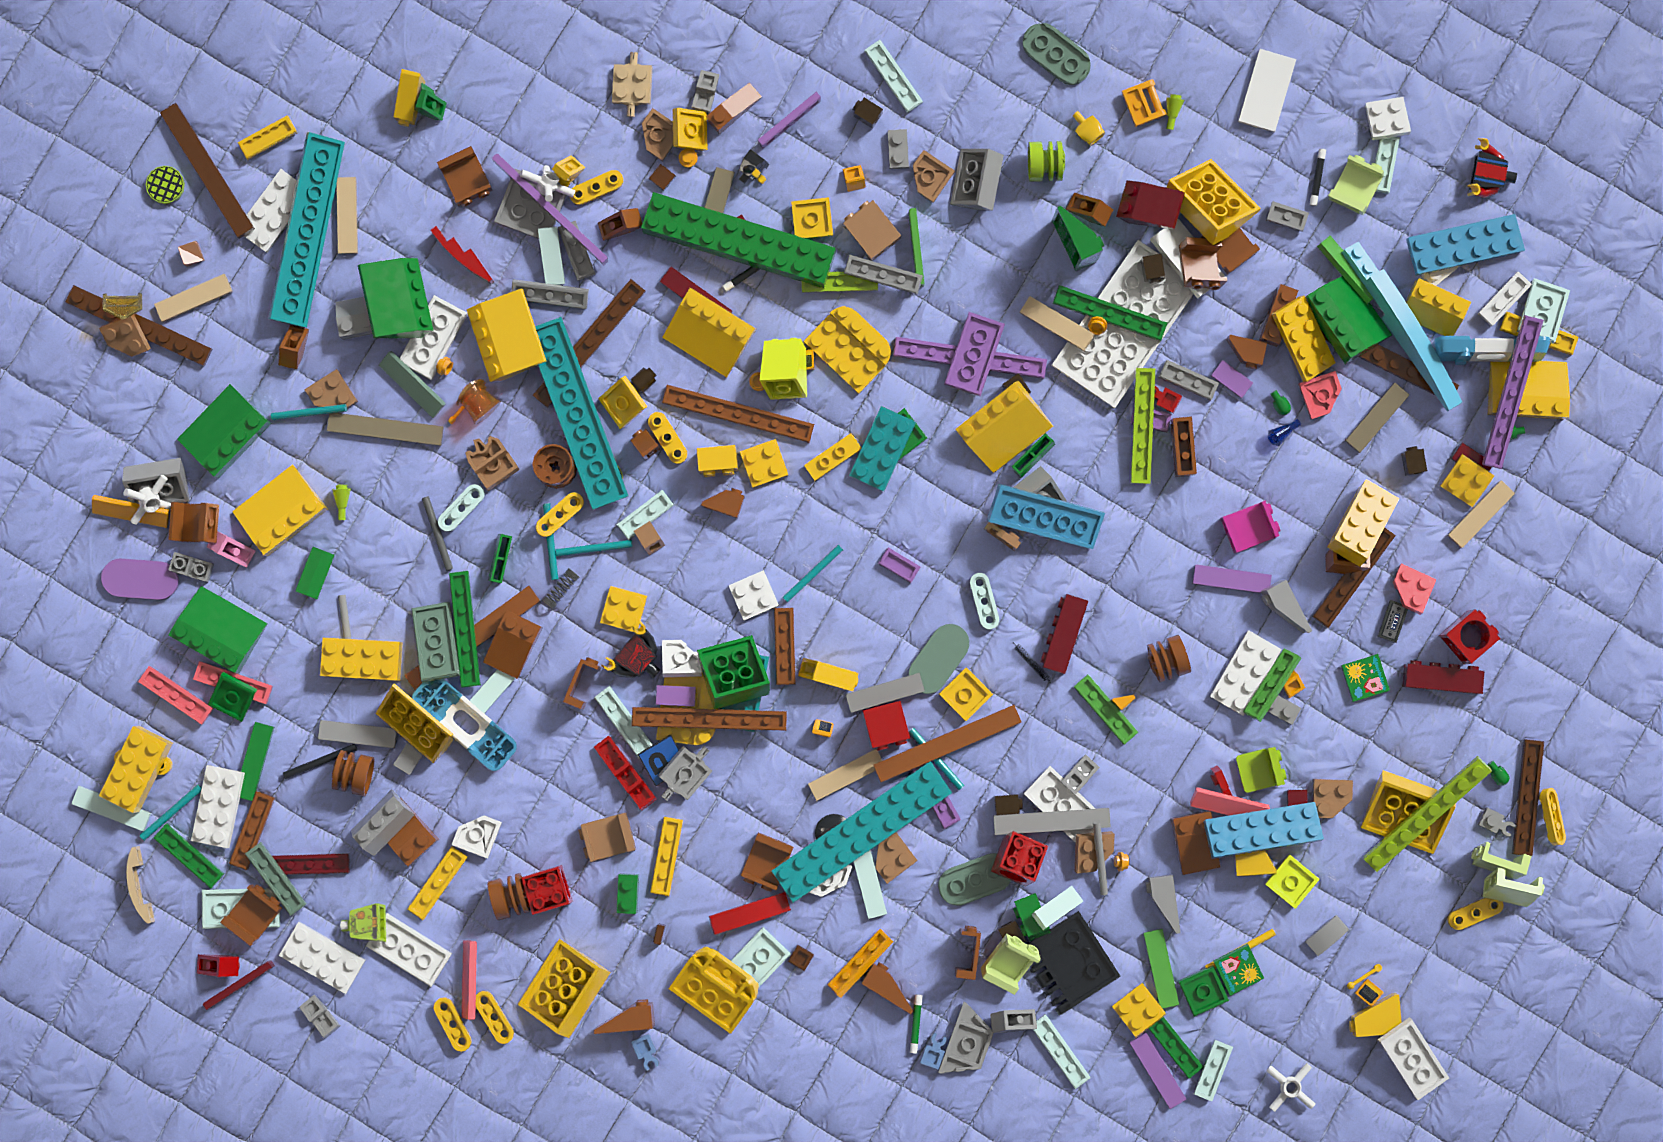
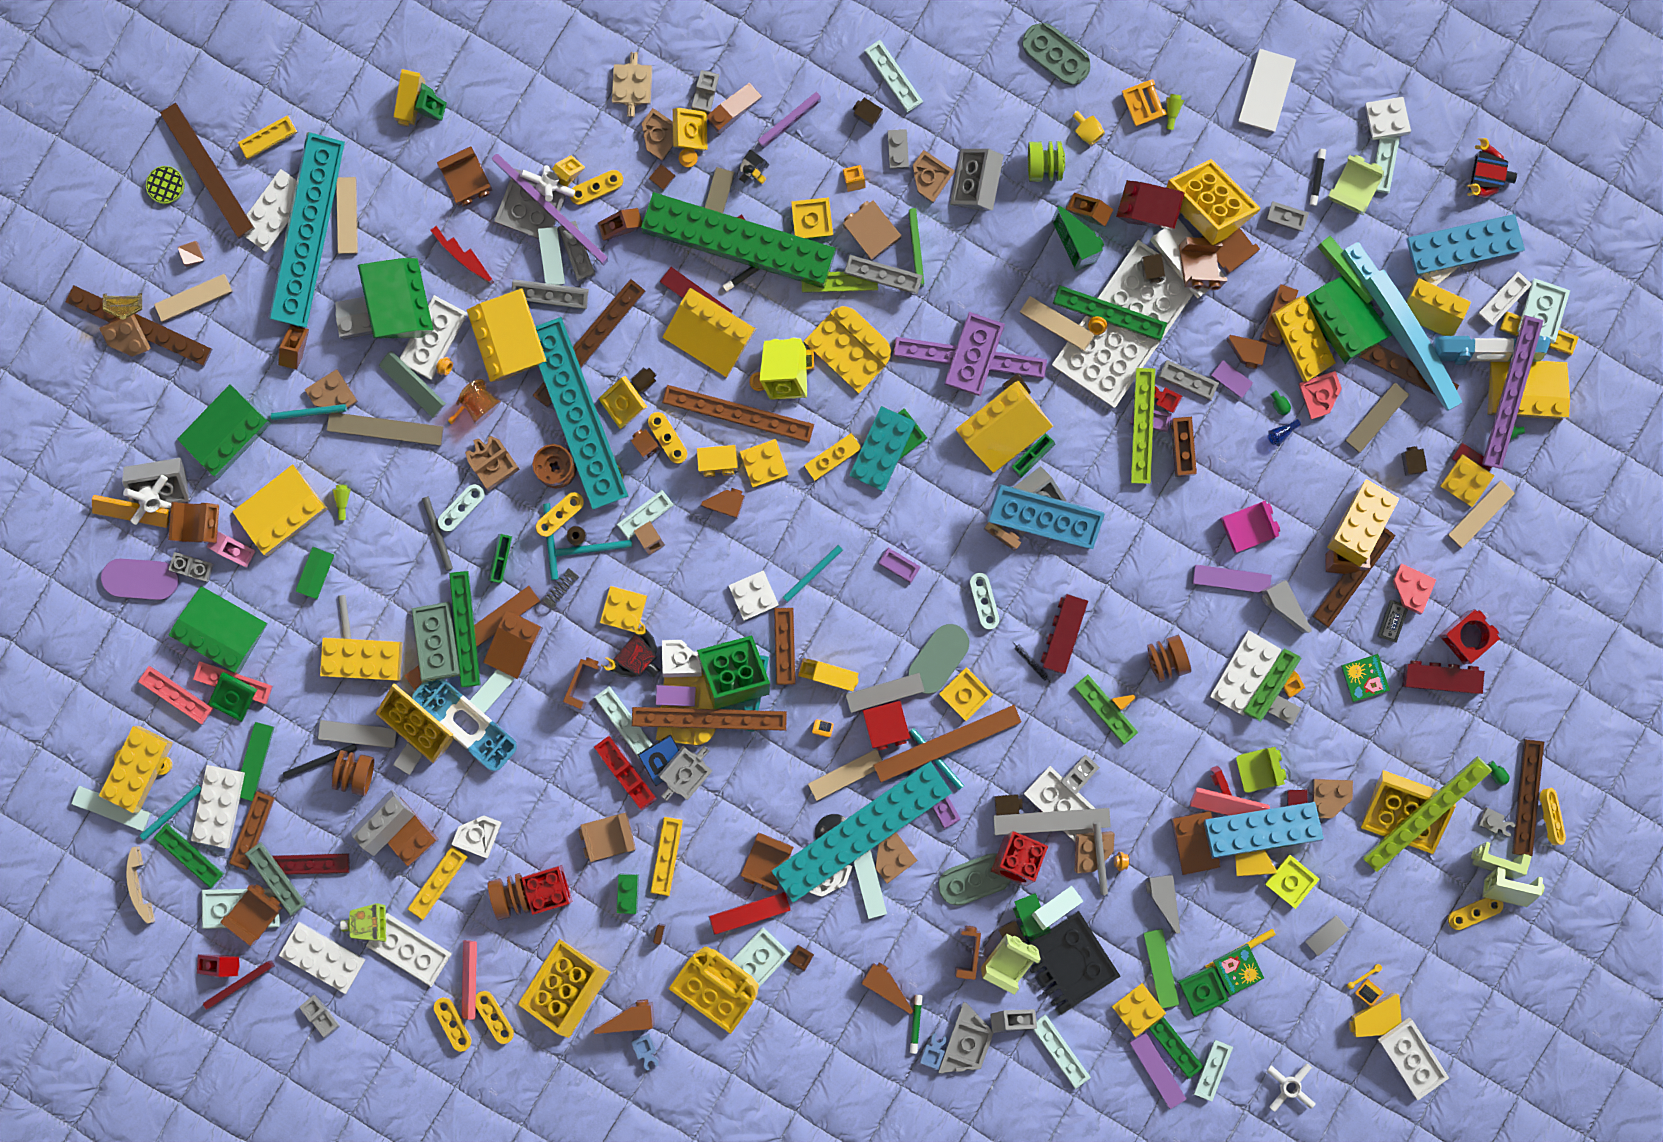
(582, 538): none -> dark brown brick
(860, 963): light orange tile -> none

